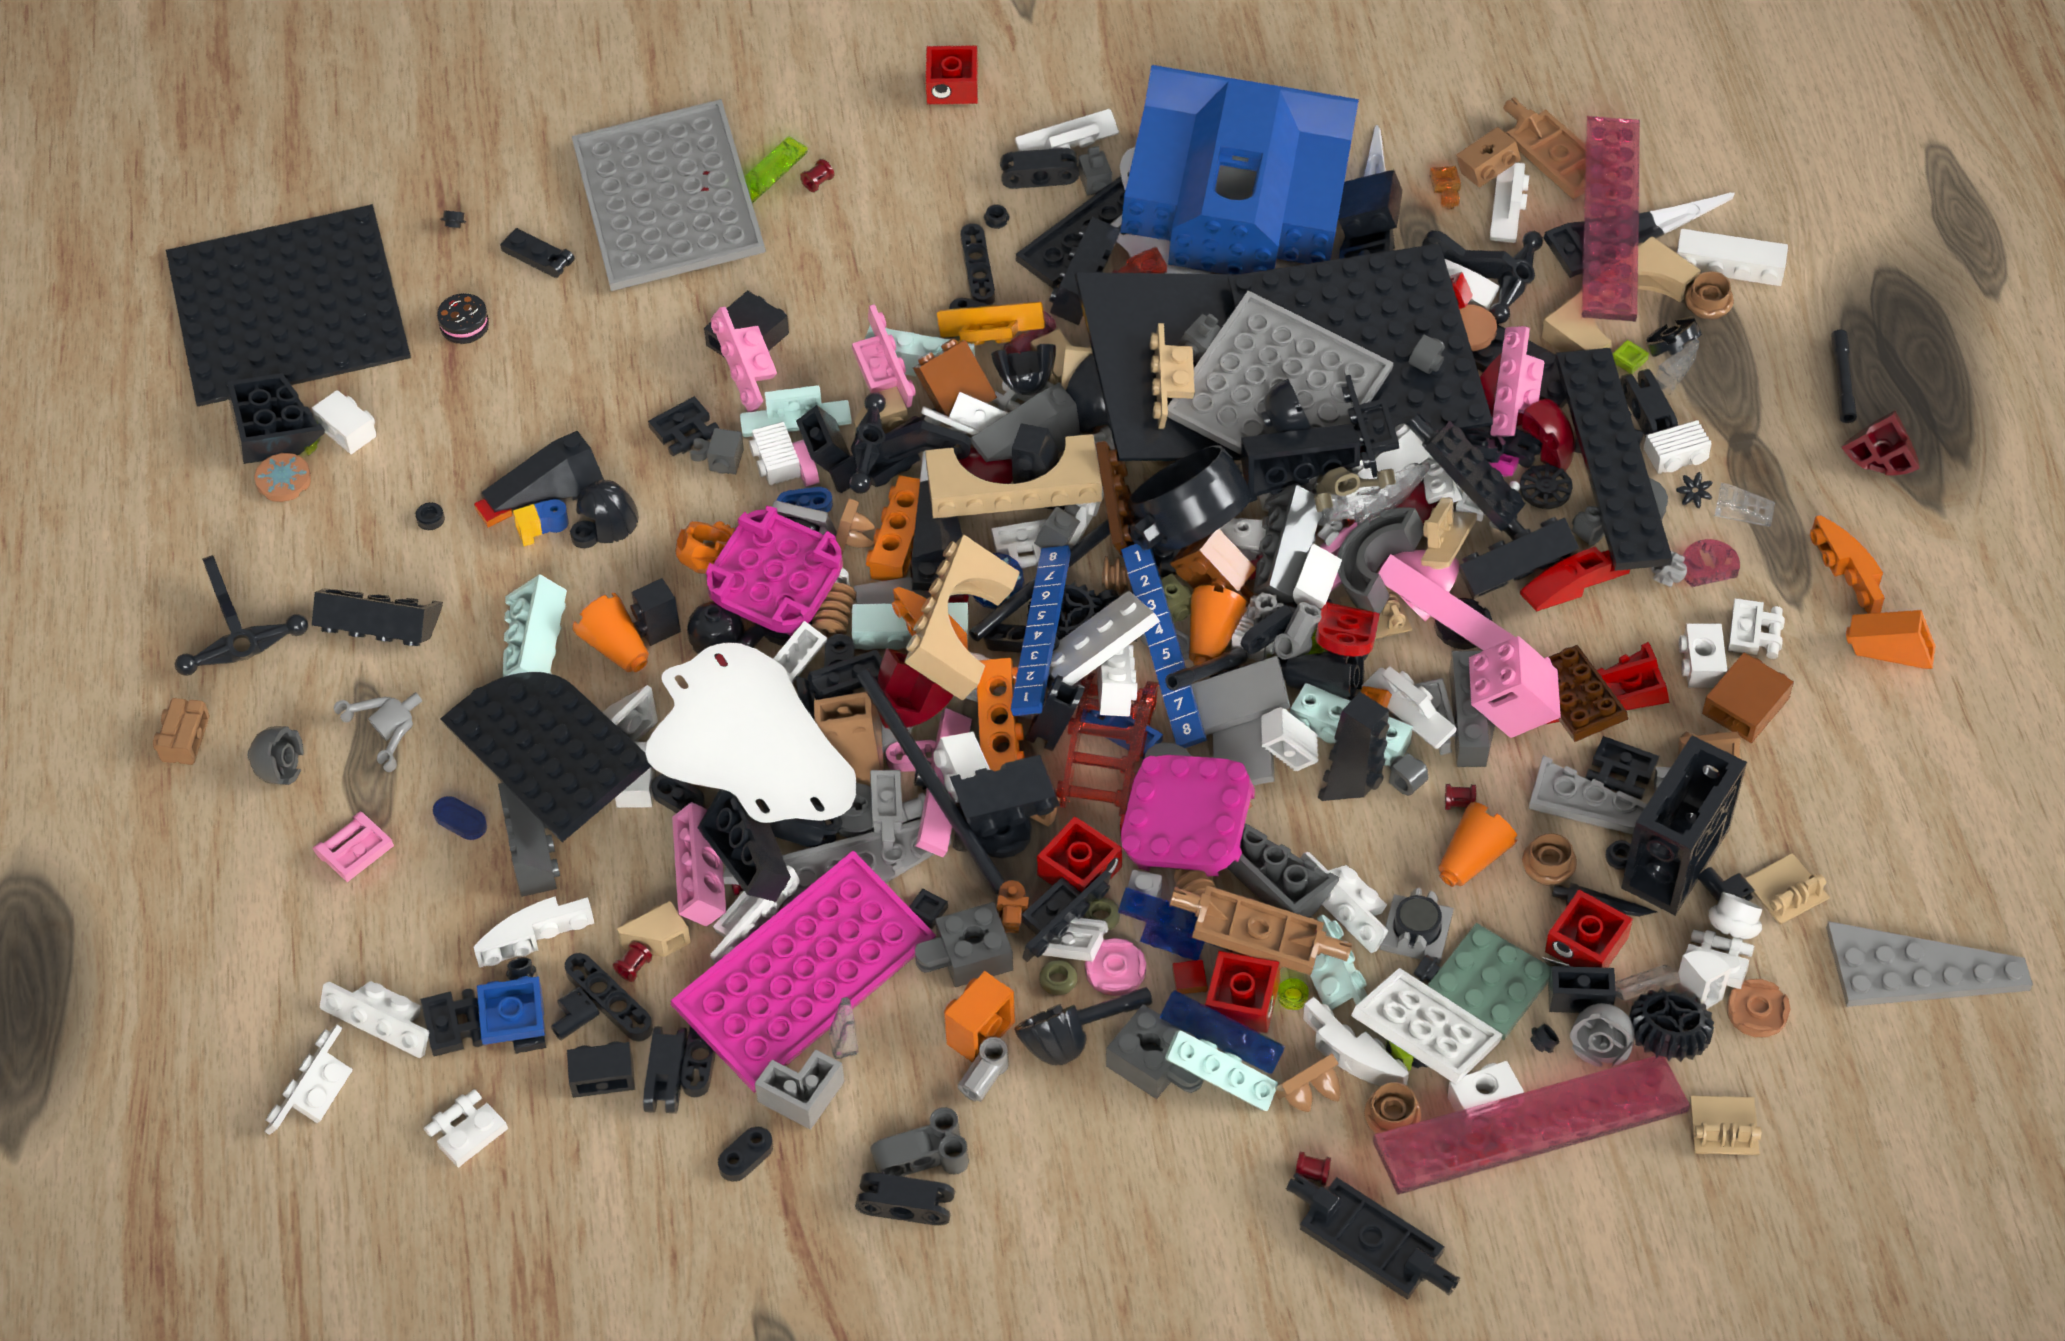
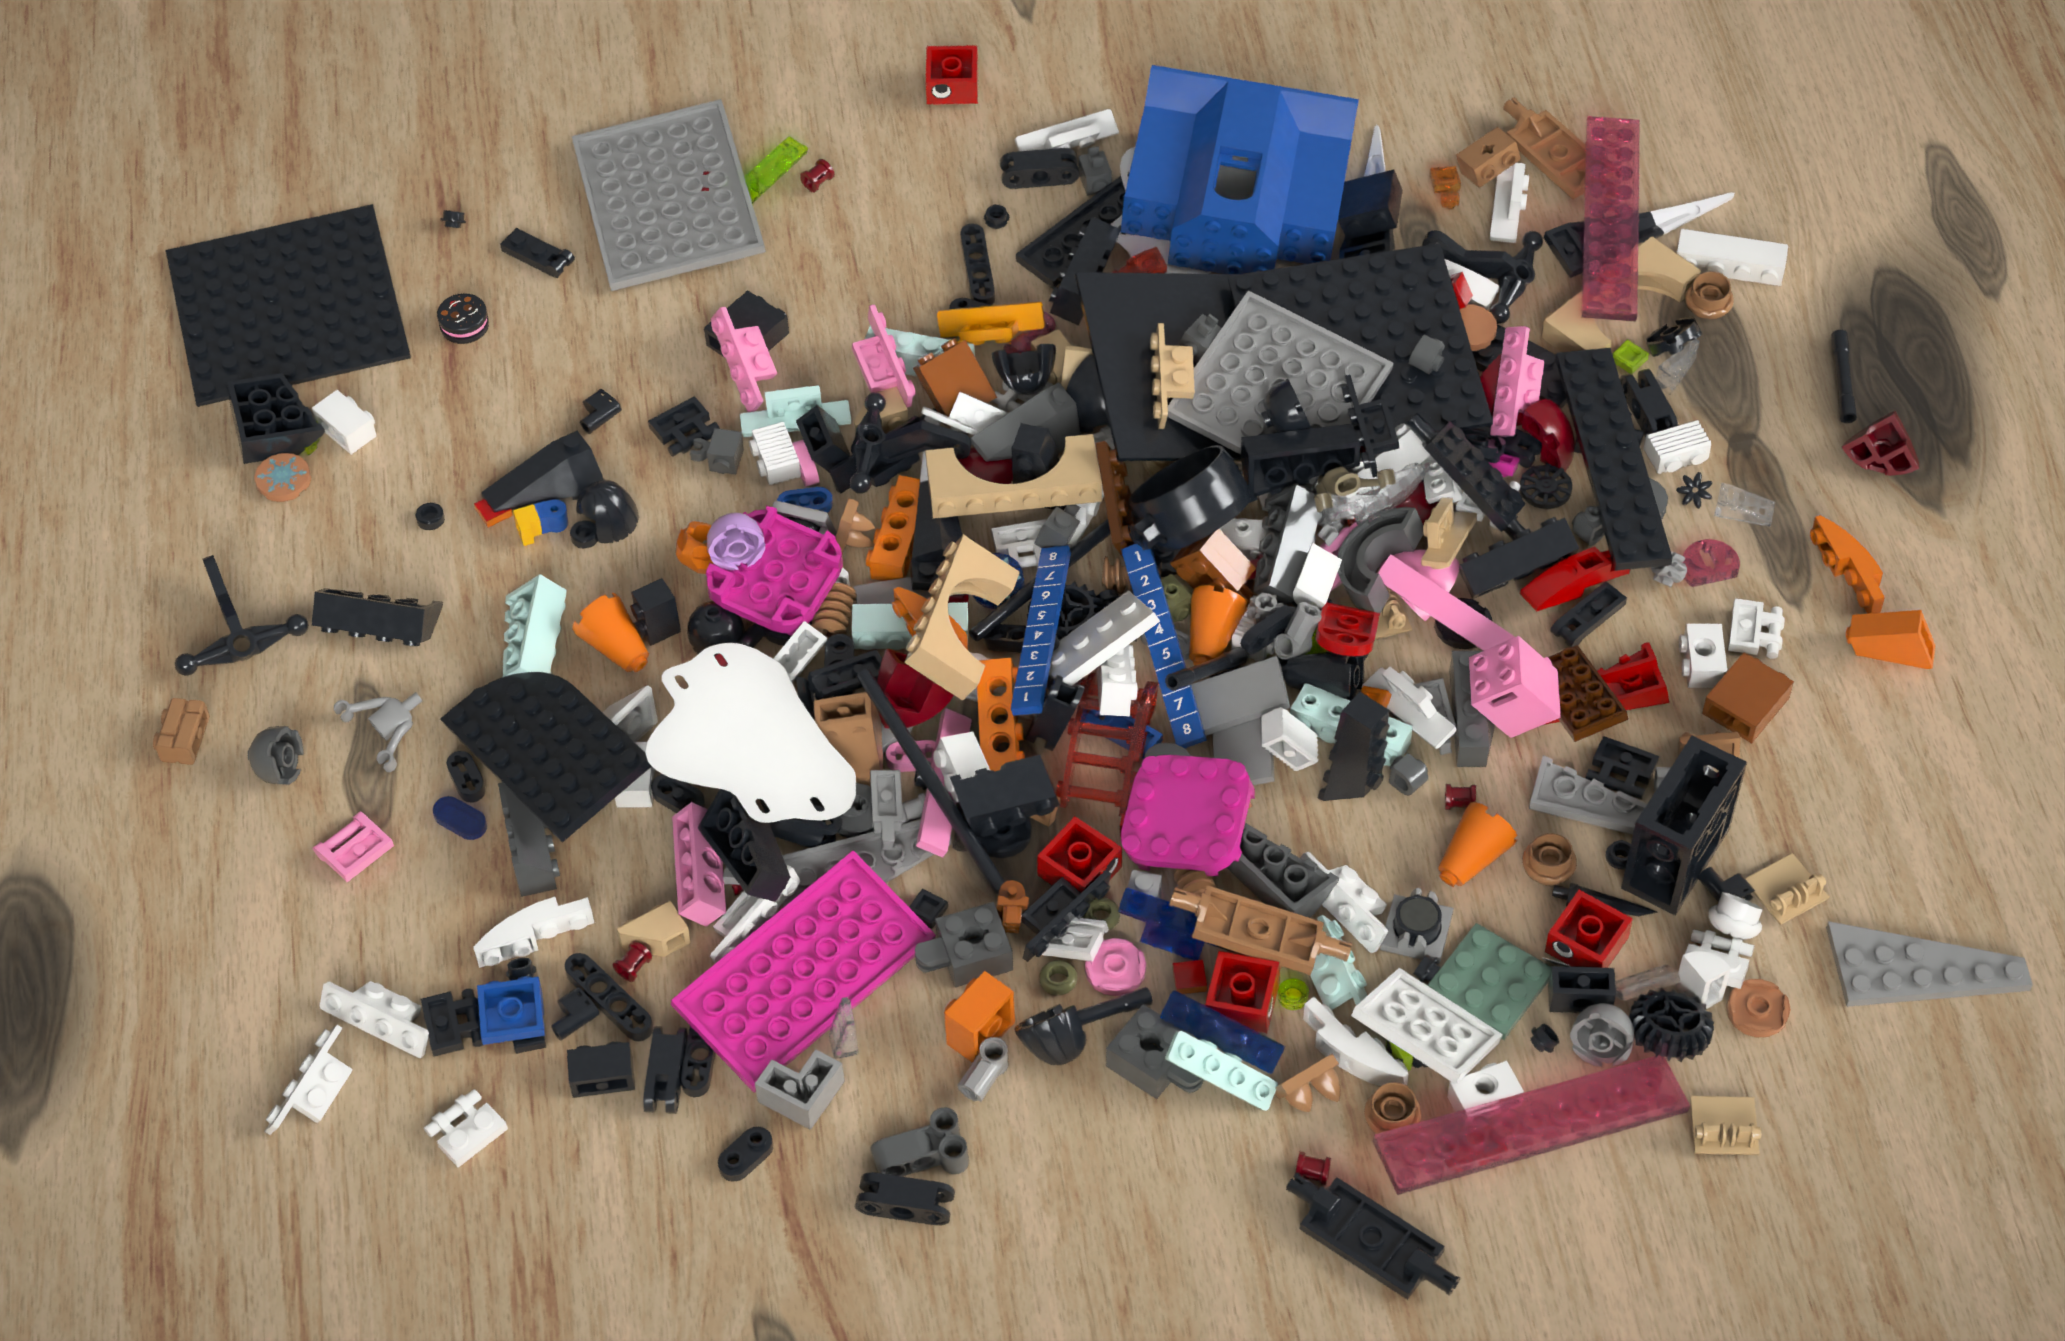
(471, 774): none -> black beam
(600, 410): none -> black piece
(734, 541): none -> lavender cylinder
(1589, 614): none -> black plate

